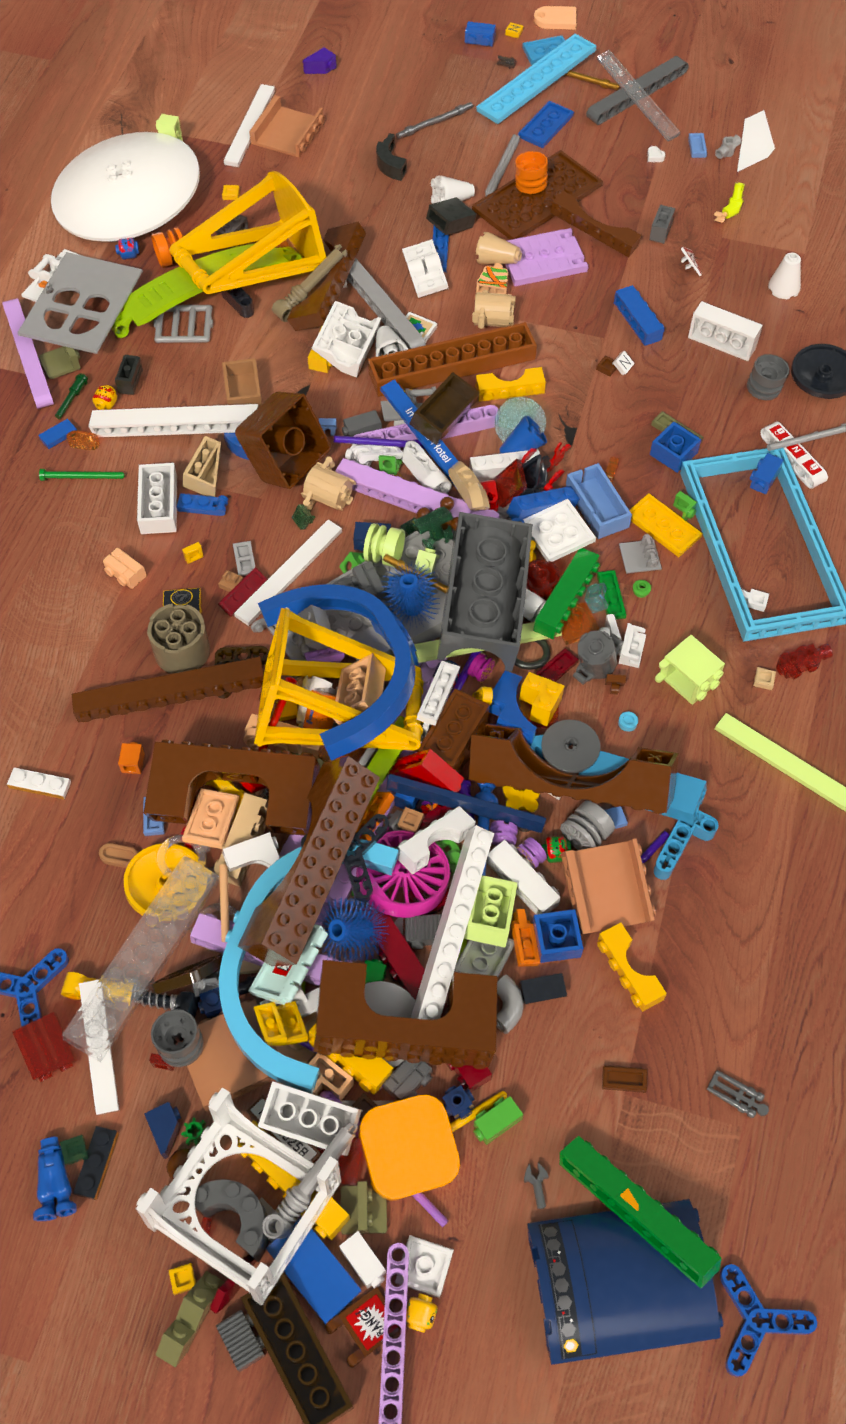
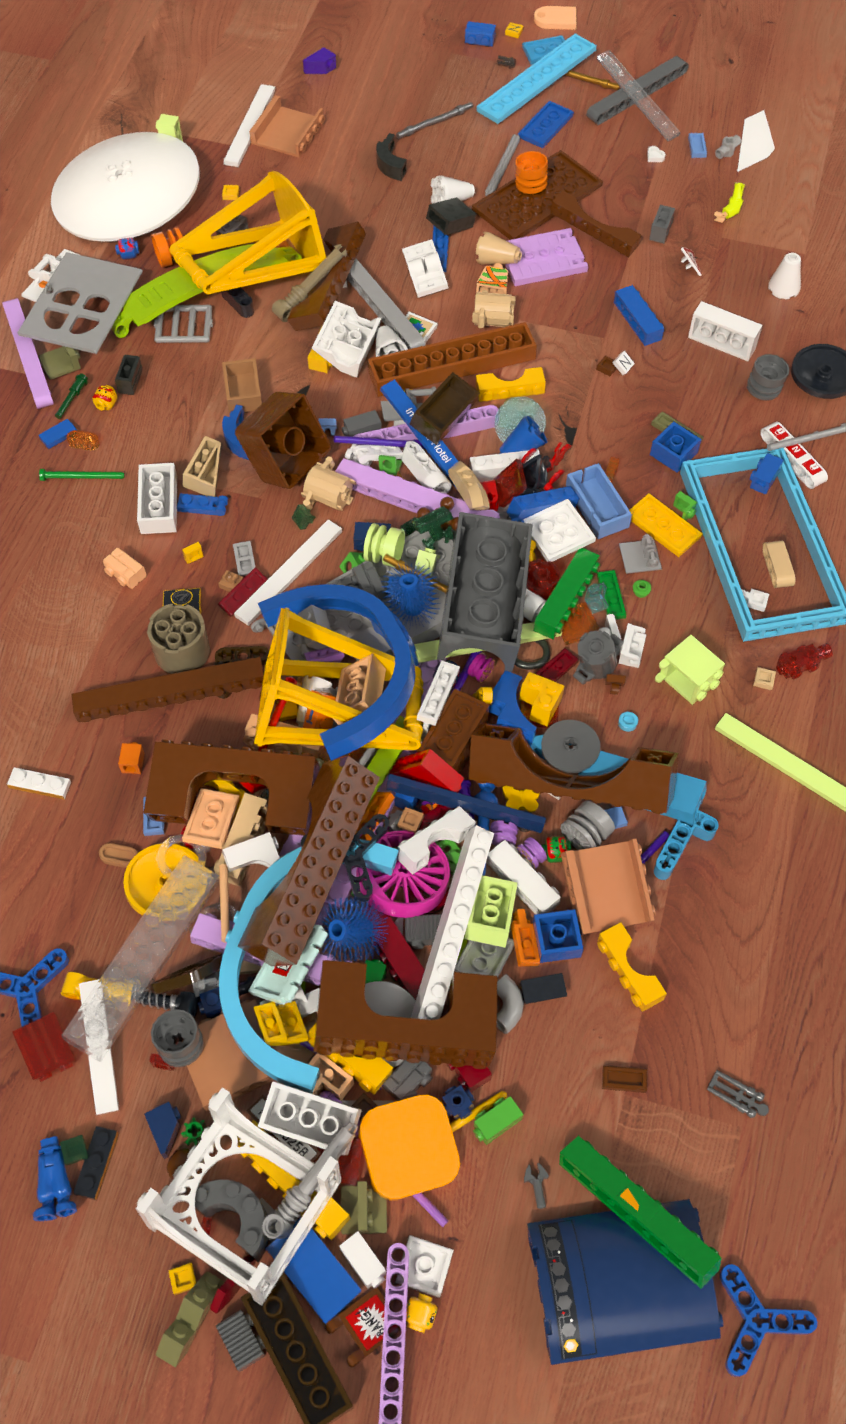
(169, 420): white brick -> none
(778, 564): none -> tan beam

